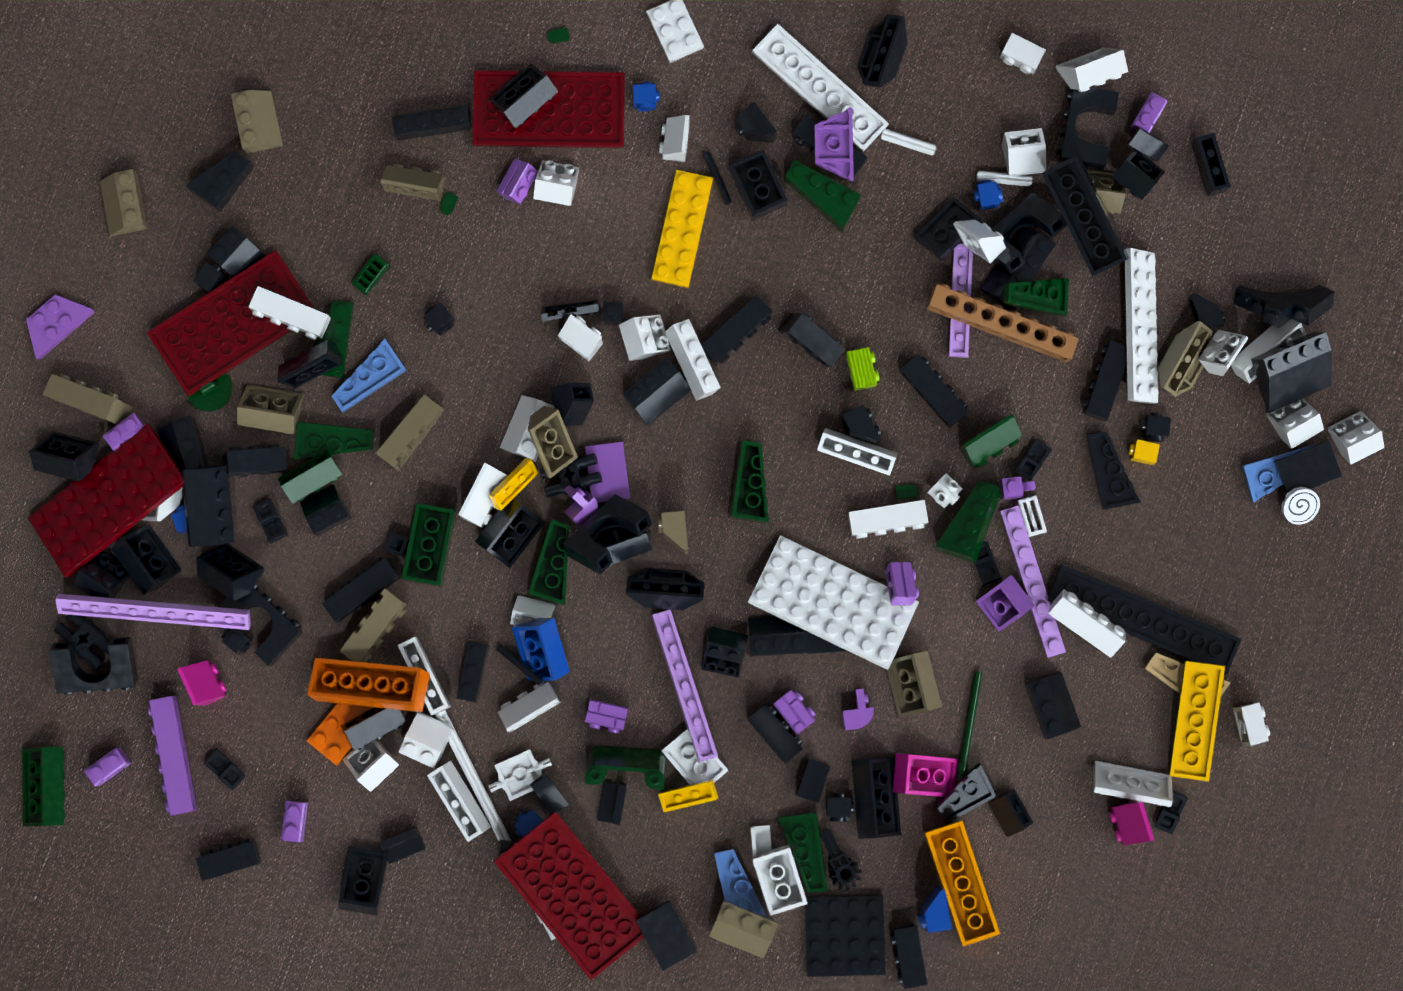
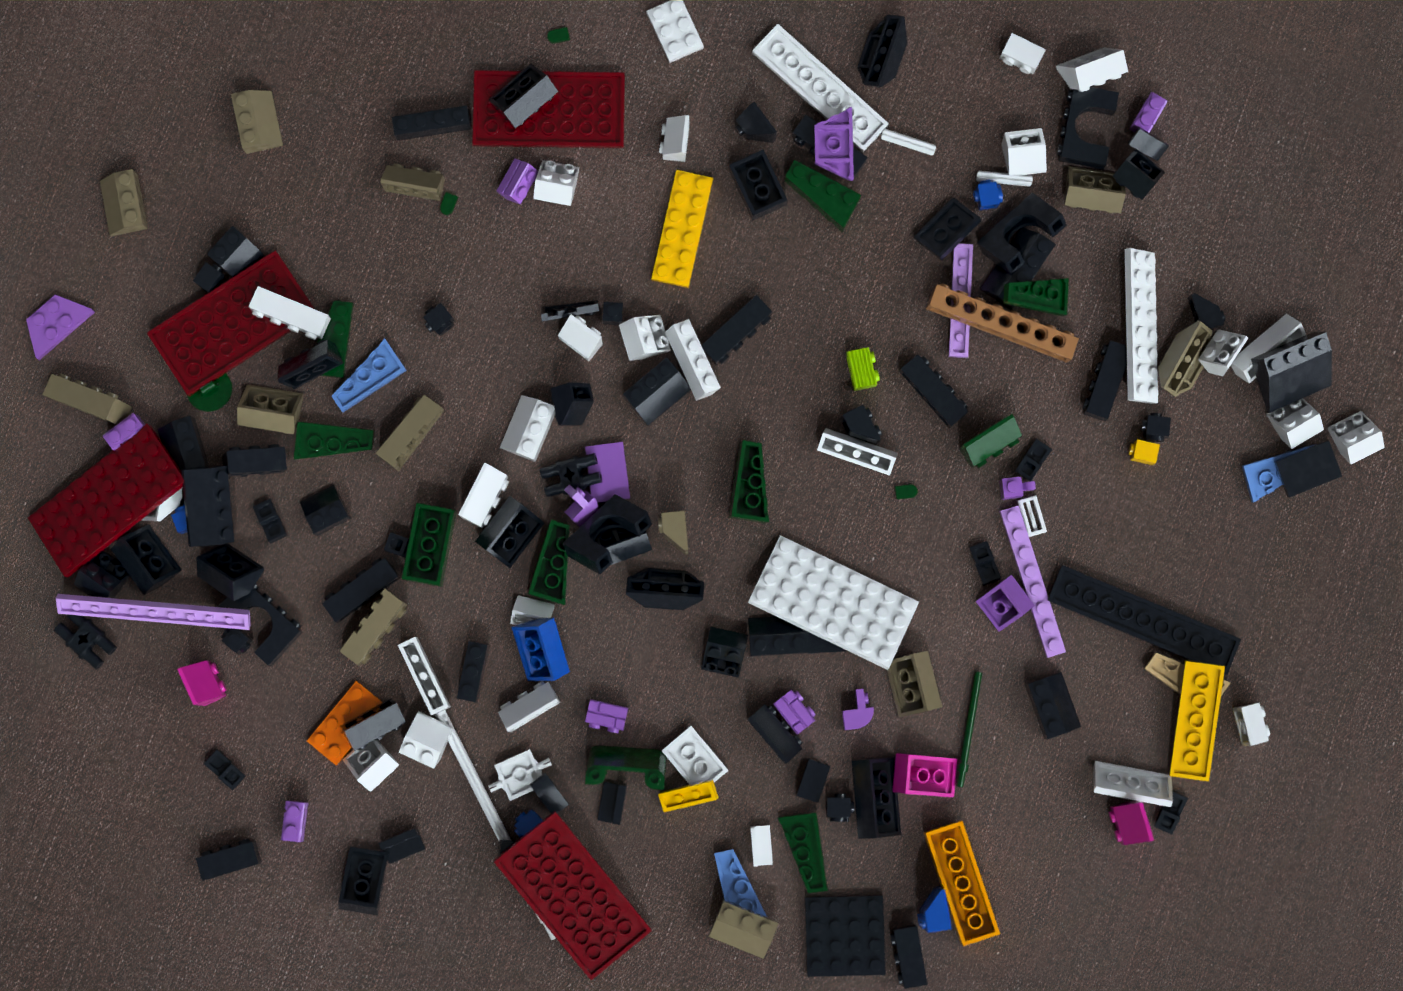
(43, 786): dark green slope -> none
(64, 456): black slope -> none
(71, 678): black arch -> none
(107, 766): medium lavender brick -> none
(173, 755): medium lavender brick -> none
(221, 180): black wedge -> none
(310, 477): brick -> none
(365, 270): dark green slope -> none
(368, 684): orange brick -> none
(459, 801): white brick -> none
(513, 484): yellow plate -> none
(519, 664): black bar -> none
(551, 440): dark tan slope -> none
(645, 96): blue brick -> none
(666, 935): black tile -> none
(684, 686): lavender plate -> none
(717, 178): black bar -> none
(779, 880): white slope -> none
(812, 338): black wedge -> none
(839, 861): black gear -> none
(886, 518): white brick -> none
(901, 583): medium lavender brick -> none
(945, 491): white brick -> none
(968, 794): wing -> none
(970, 525): dark green wedge -> none
(980, 239): white slope -> none
(1010, 813): black panel -> none
(1085, 215): black brick -> none
(1087, 623): white brick -> none
(1110, 476): black wing -> none
(1210, 164): black brick -> none
(1281, 307): black arch -> none
(1300, 505): white tile -> none

